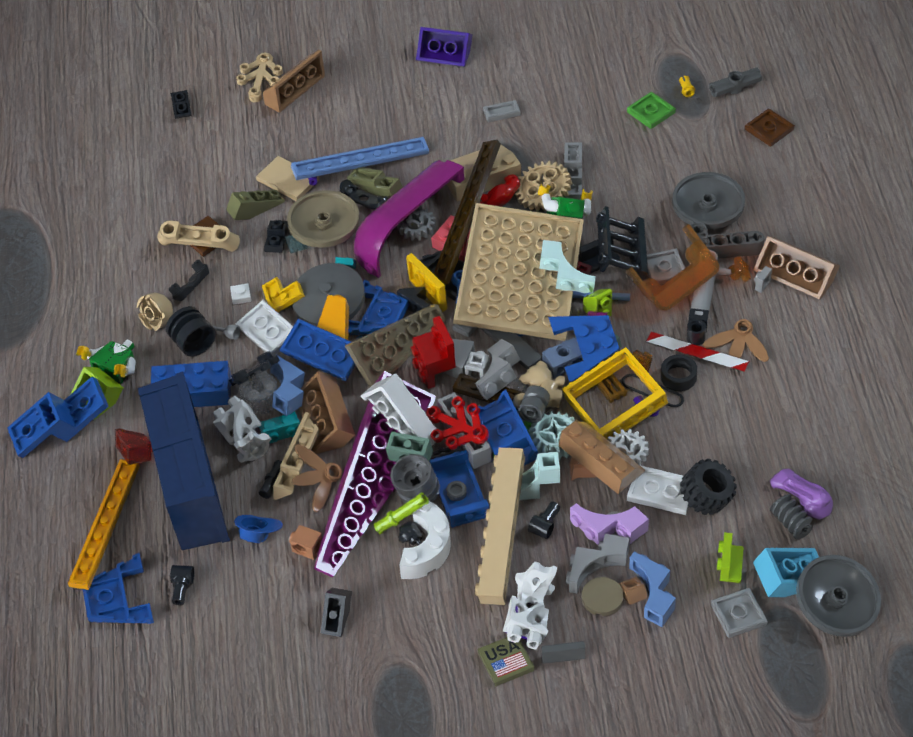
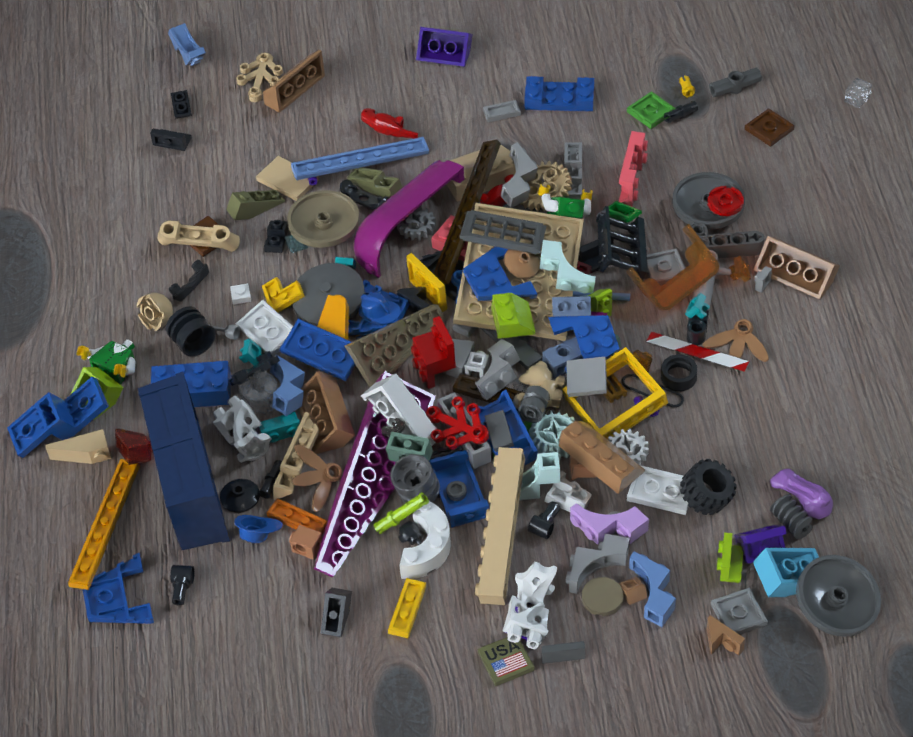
(83, 449): none -> tan slope
(170, 139): none -> black panel
(186, 45): none -> medium blue arch
(239, 501): none -> black dish
(250, 352): none -> teal tile
(294, 516): none -> orange tile
(378, 309): none -> blue piece
(386, 124): none -> red animal
(397, 427): none -> clear smoke arm
(407, 608): none -> yellow tile
(469, 225): none -> dark grey piece
(488, 277): none -> blue wing
(499, 430): none -> dark grey tile
(511, 316): none -> lime slope
(517, 188): none -> light grey arch
(518, 266): none -> medium nougat dish
(559, 95): none -> blue piece
(568, 494): none -> white slope
(571, 306): none -> sand blue brick
(586, 376): none -> light grey tile
(623, 212): none -> green slope
(633, 161): none -> coral piece
(680, 111): none -> black pin
(697, 307): none -> teal tile
(721, 634): none -> medium nougat slope
(725, 201): none -> red tile
(756, 540): none -> dark purple bracket
(858, 92): none -> clear brick

